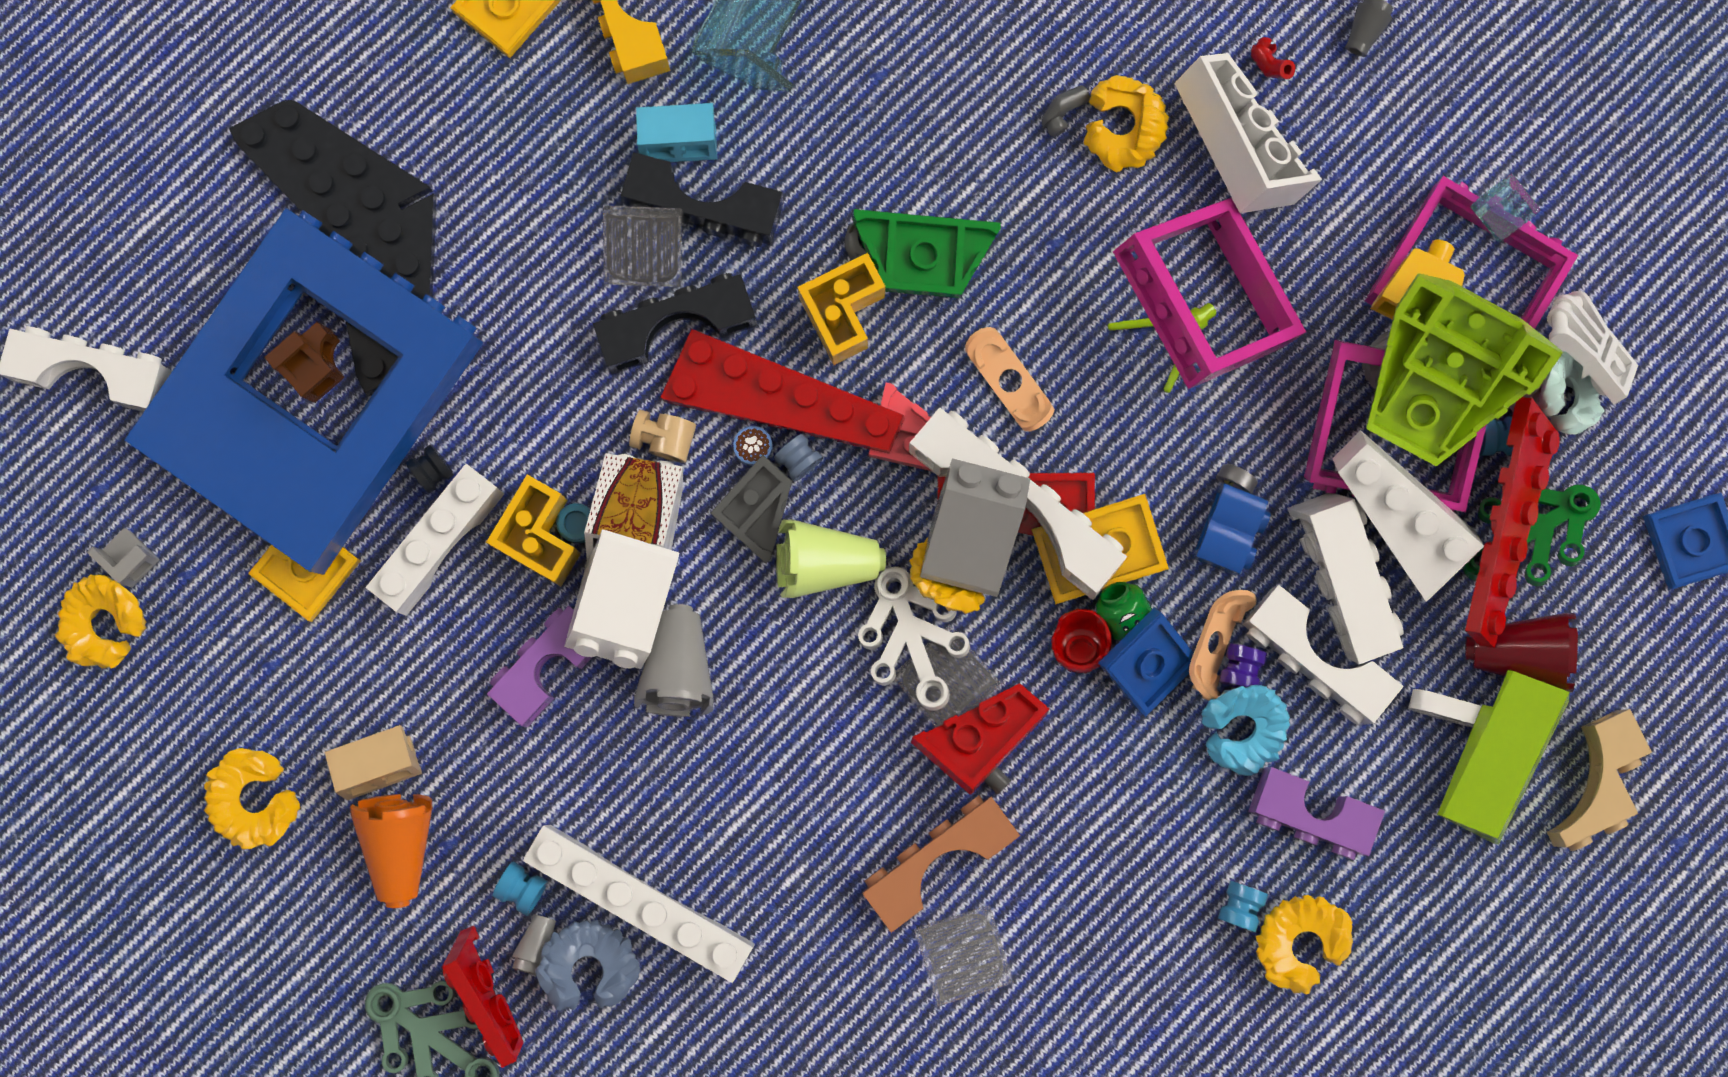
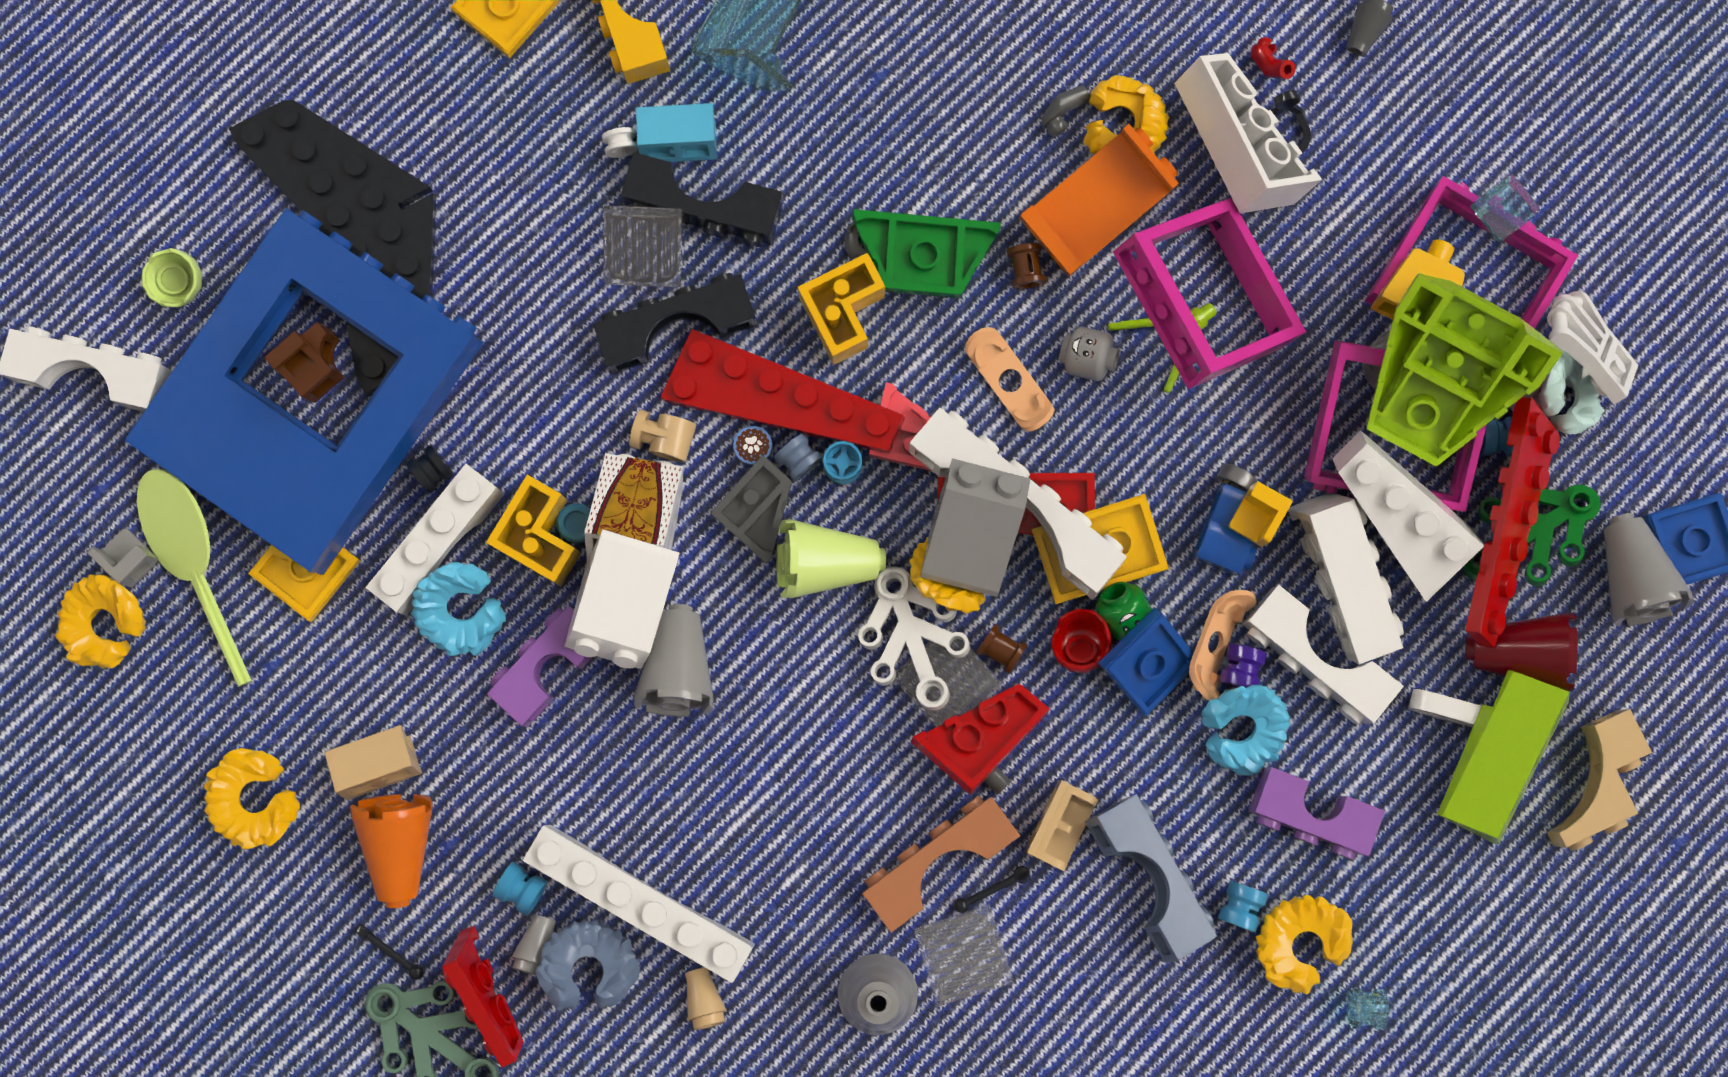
(171, 278): none -> yellowish green hair
(182, 545): none -> yellowish green piece
(415, 971): none -> black hinge
(439, 626): none -> medium azure piece
(620, 142): none -> white bush
(703, 1000): none -> tan cone
(844, 456): none -> dark azure wheel
(877, 976): none -> light grey cone
(1001, 648): none -> reddish brown bush
(1021, 875): none -> black hinge
(1026, 266): none -> reddish brown bush
(1061, 825): none -> tan hinge
(1089, 353): none -> light grey head
(1100, 199): none -> orange panel
(1178, 920): none -> arch
(1260, 514): none -> yellow panel
(1289, 101): none -> black piece
(1367, 1008): none -> clear light blue wheel
(1641, 573): none -> light grey cone

